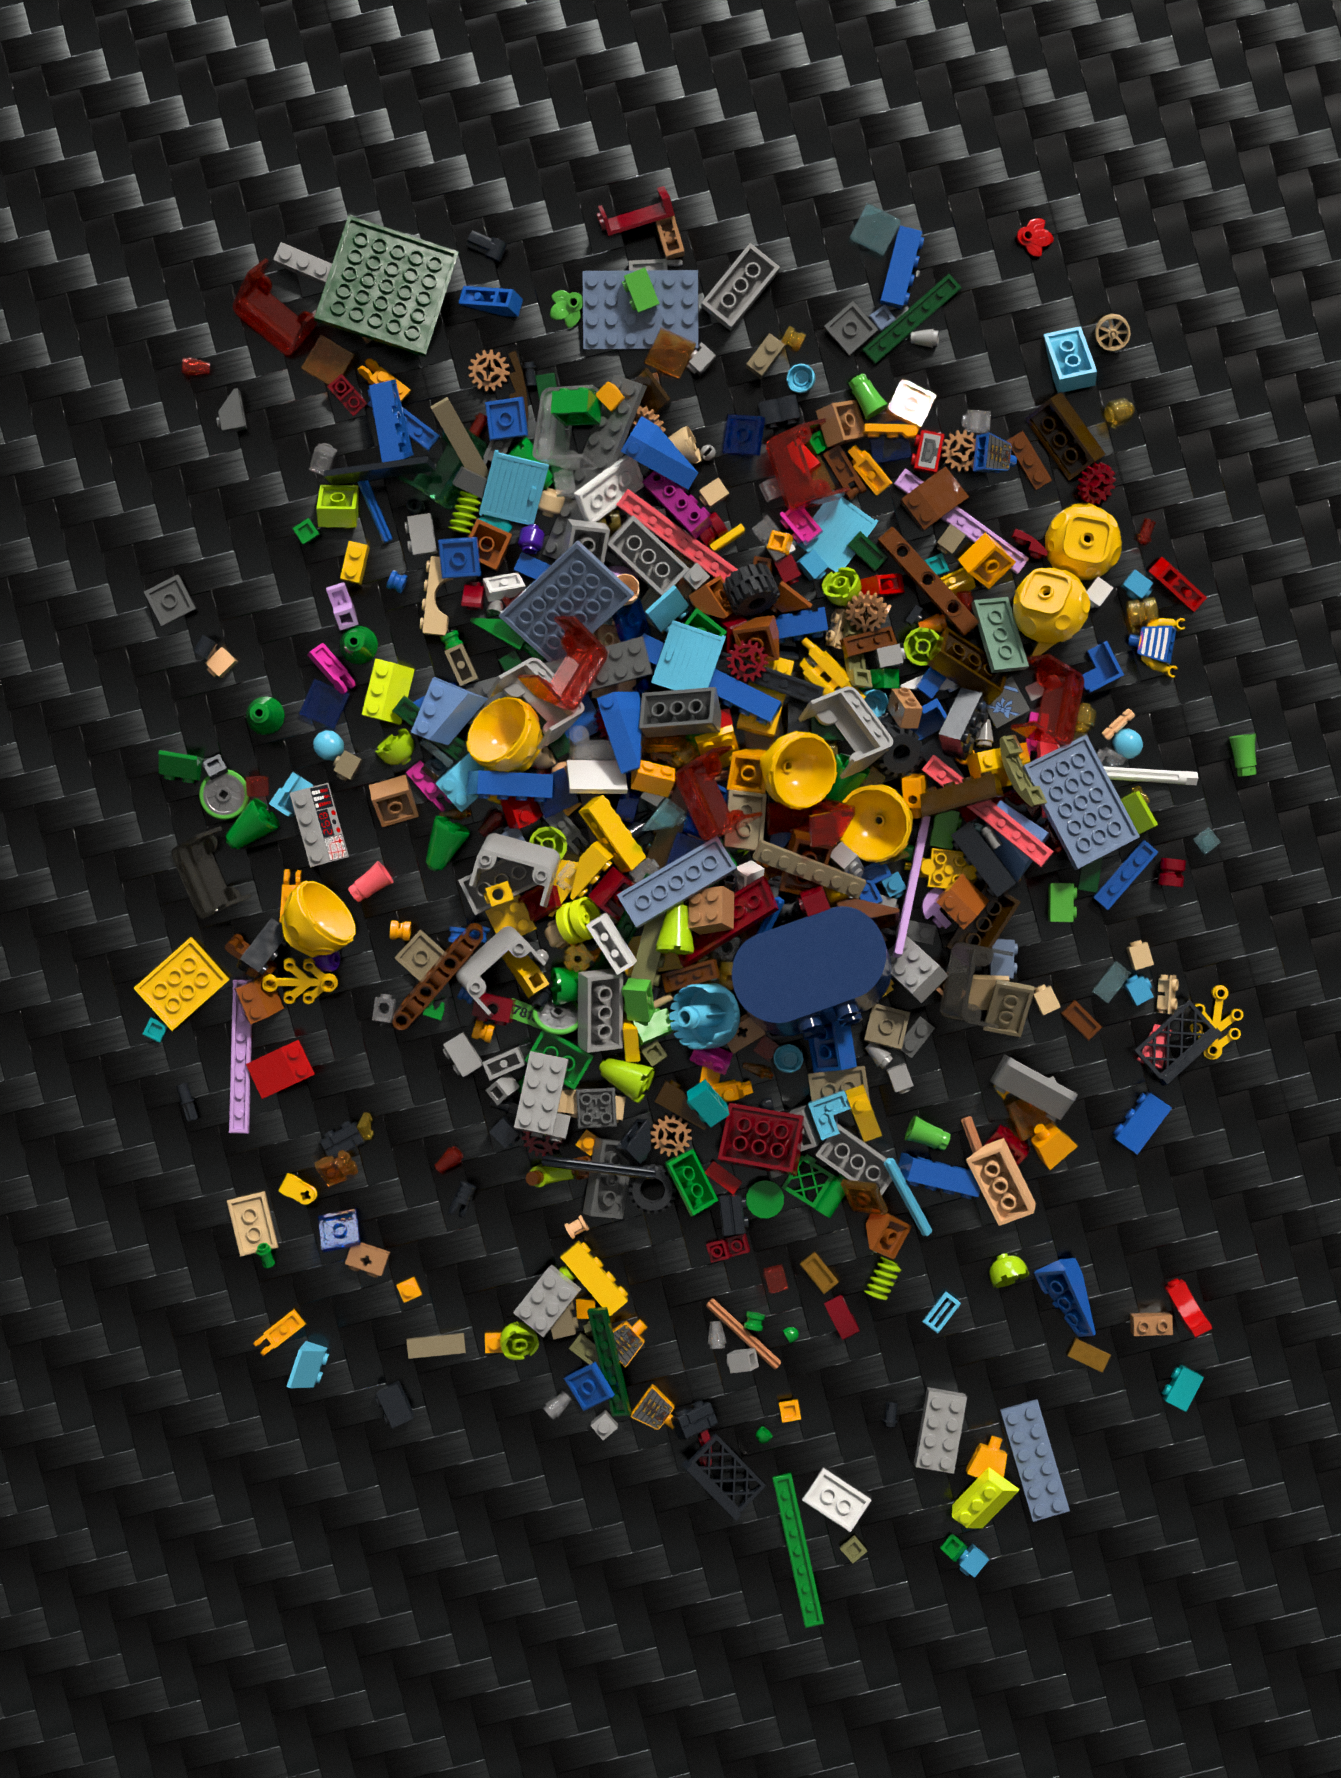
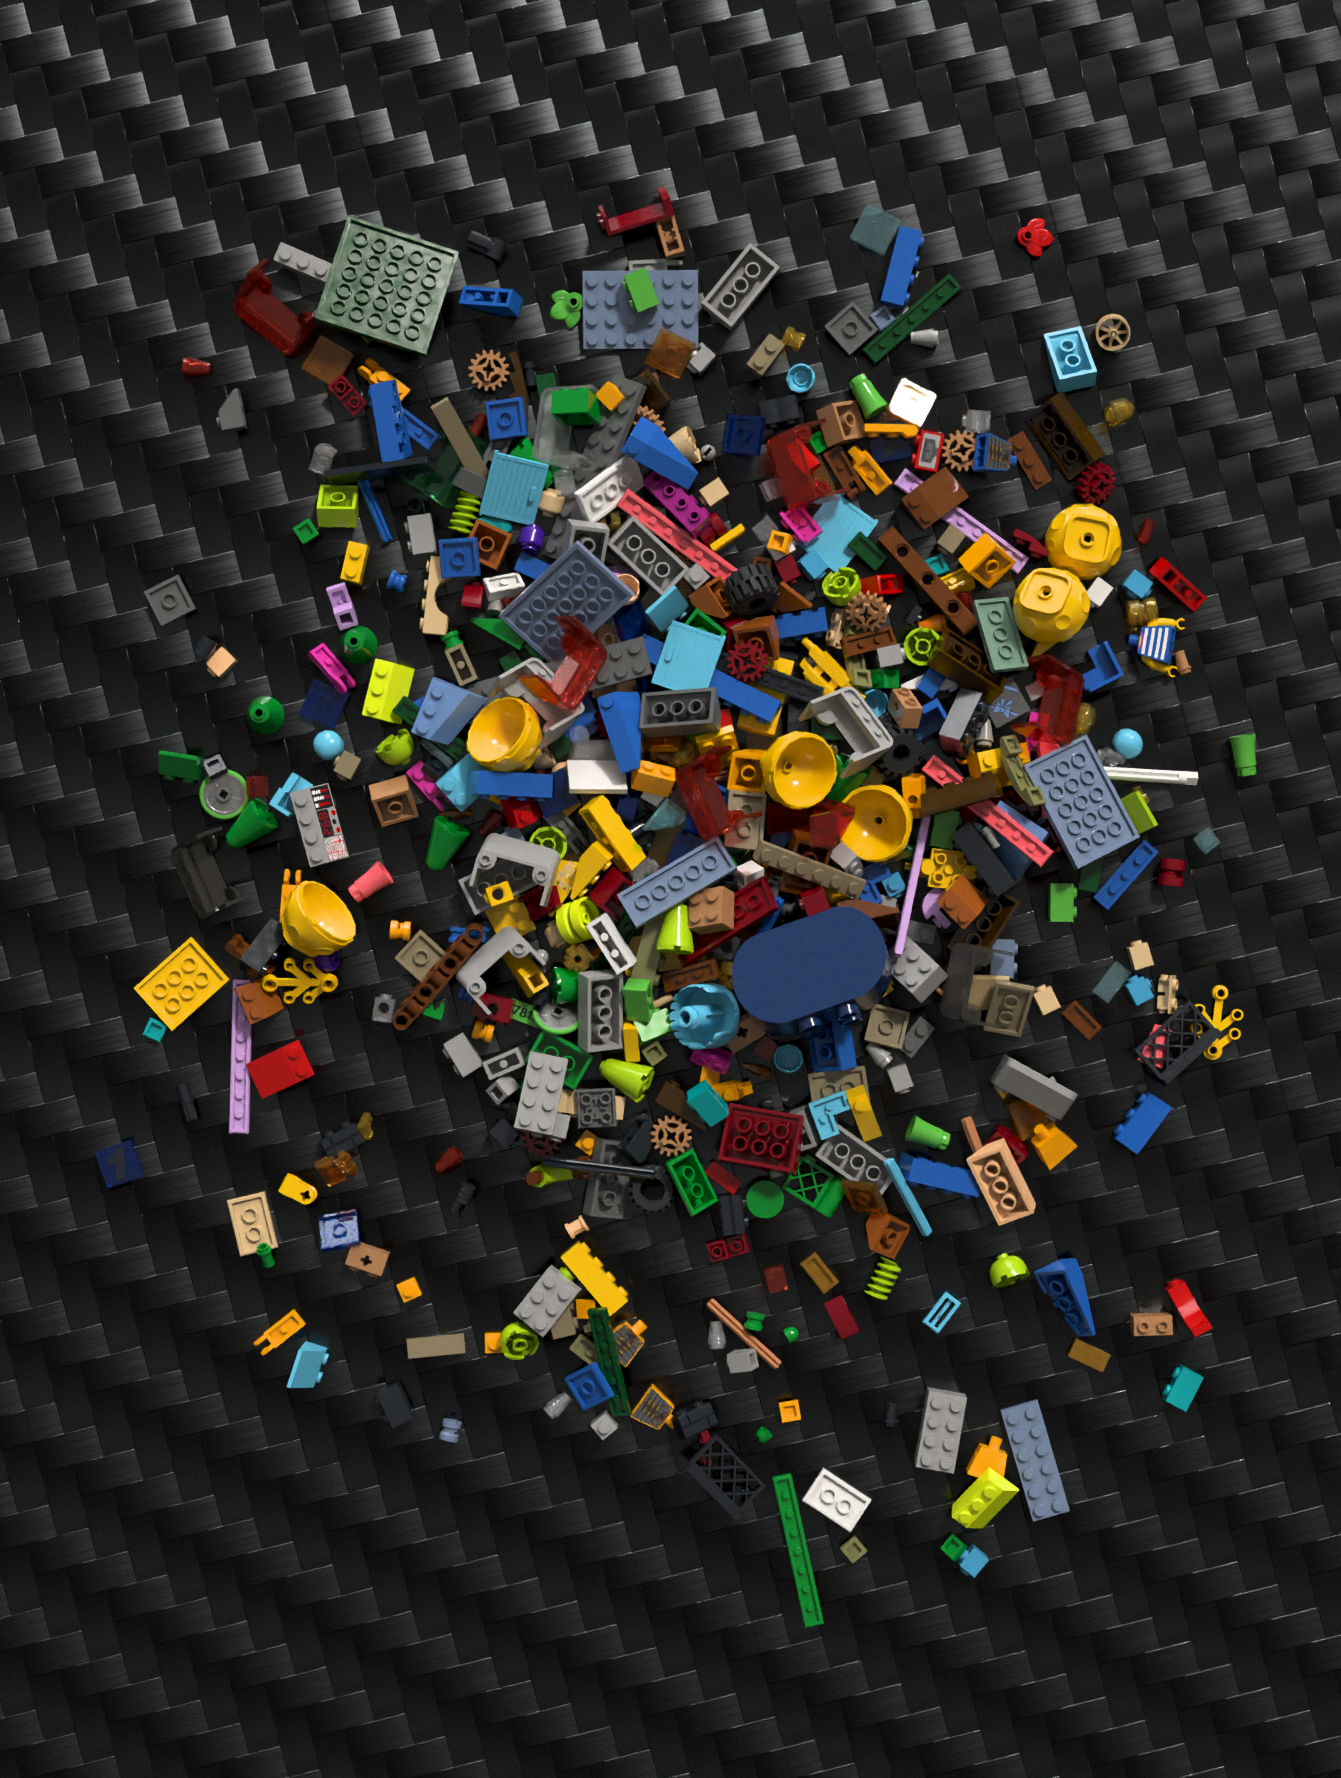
(119, 1163): none -> clear blue tile
(450, 1430): none -> sand blue wheel
(1118, 724): light nougat axle -> none
(1181, 662): none -> medium nougat pin

